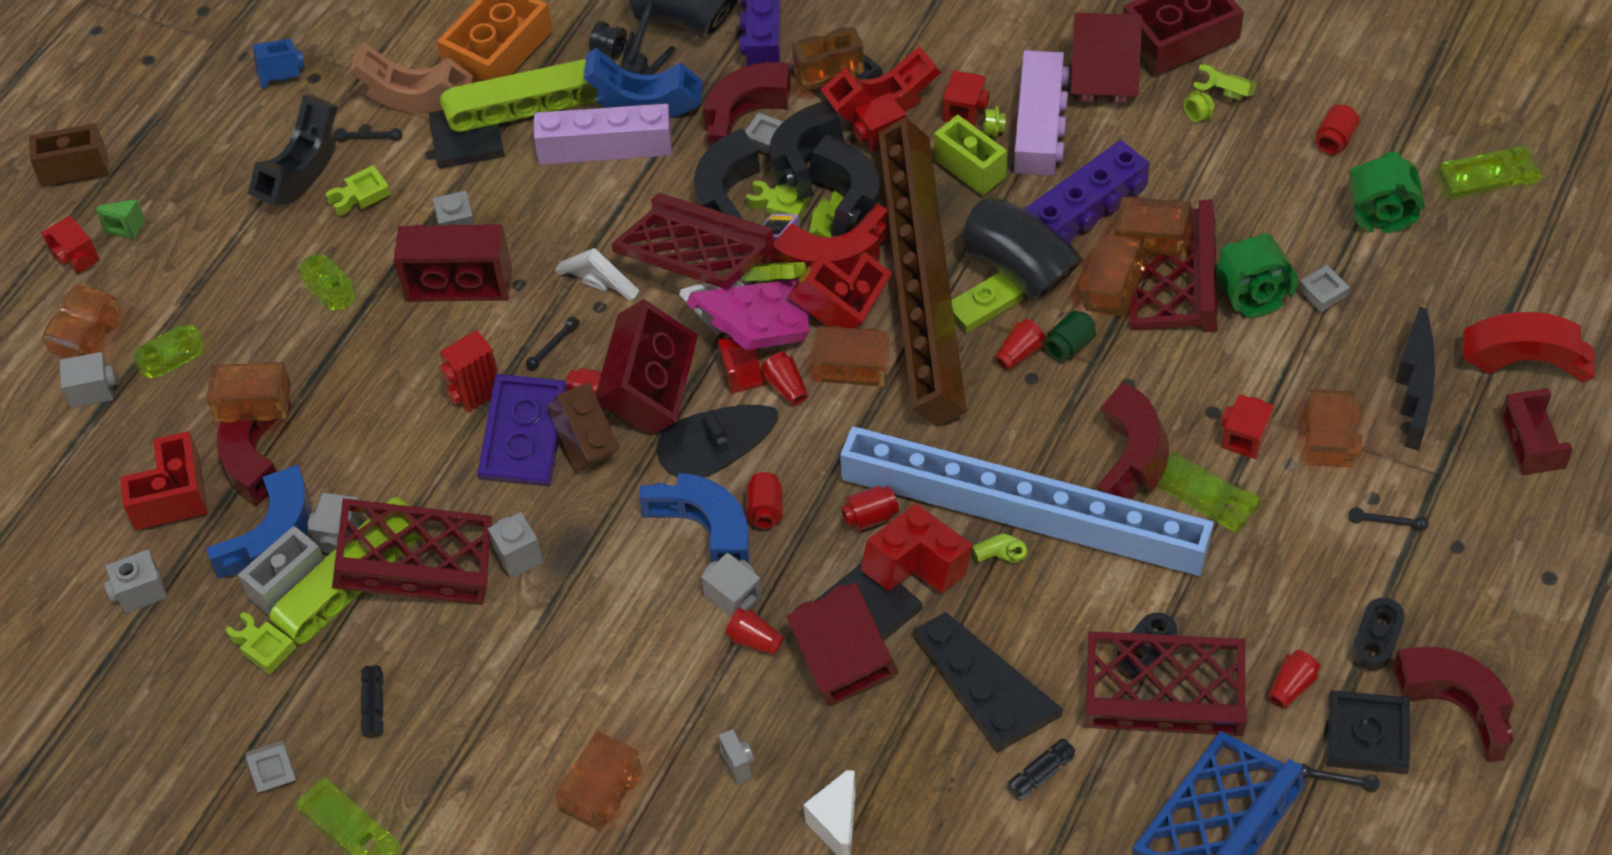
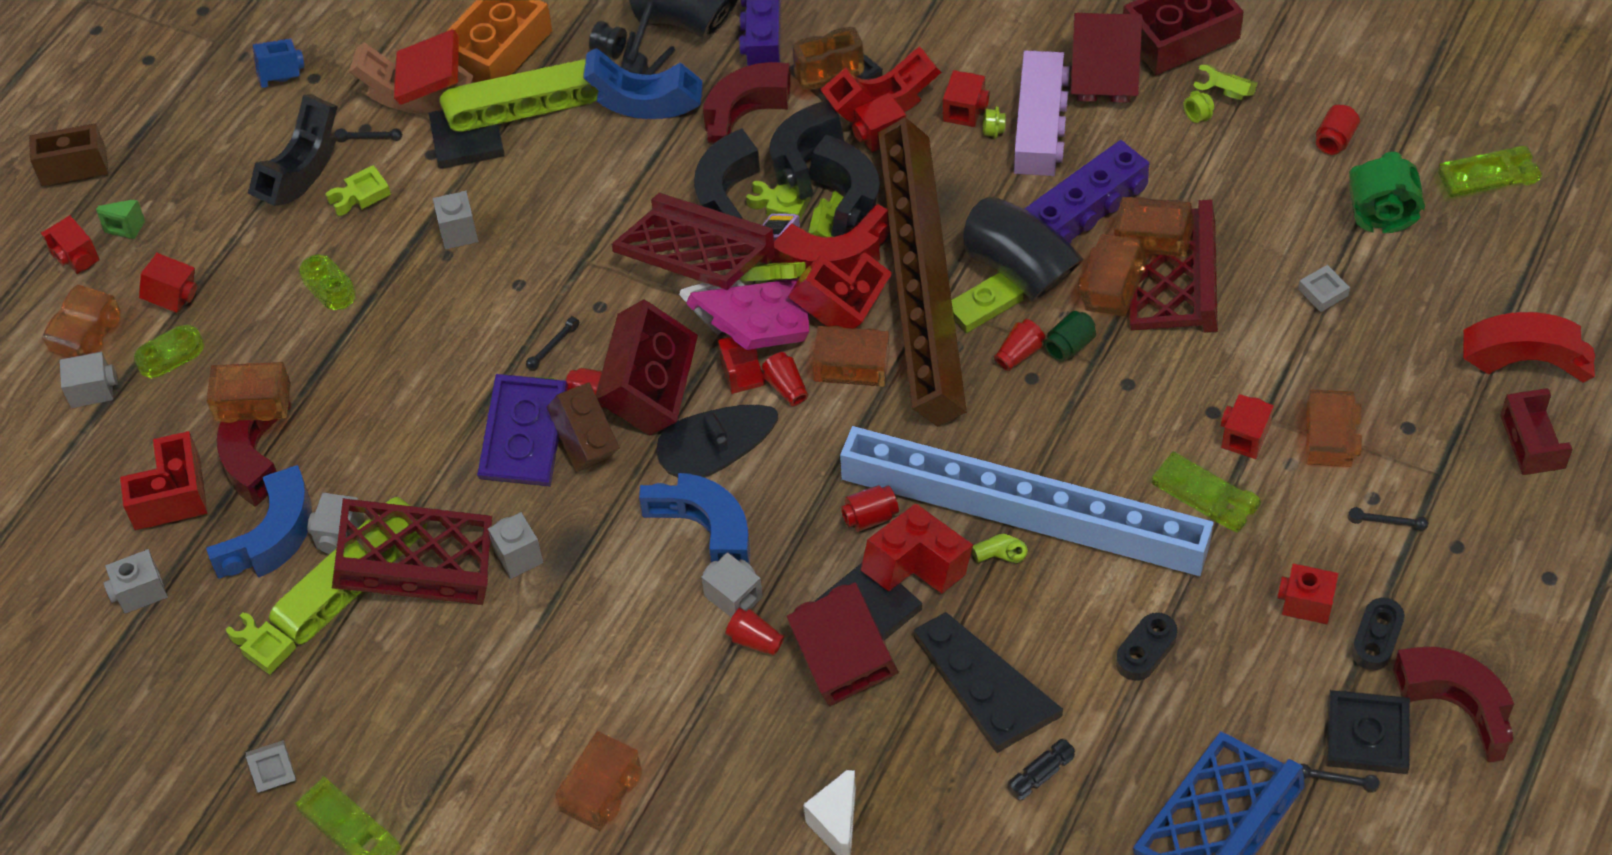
(167, 283): none -> red brick
(280, 568): light grey brick -> none
(372, 701): black axle -> none
(426, 67): none -> red tile
(453, 263): dark red brick -> none
(469, 371): red brick -> none
(597, 273): white tile -> none
(603, 134): lavender brick -> none
(736, 755): light grey plate -> none
(762, 130): light grey plate -> none
(764, 500): red brick -> none
(970, 155): lime brick -> none
(1147, 447): dark red arch -> none
(1169, 715): dark red fence -> none
(1256, 275): green brick -> none
(1294, 678): red cone -> none
(1308, 593): none -> red brick
(1418, 373): black slope -> none

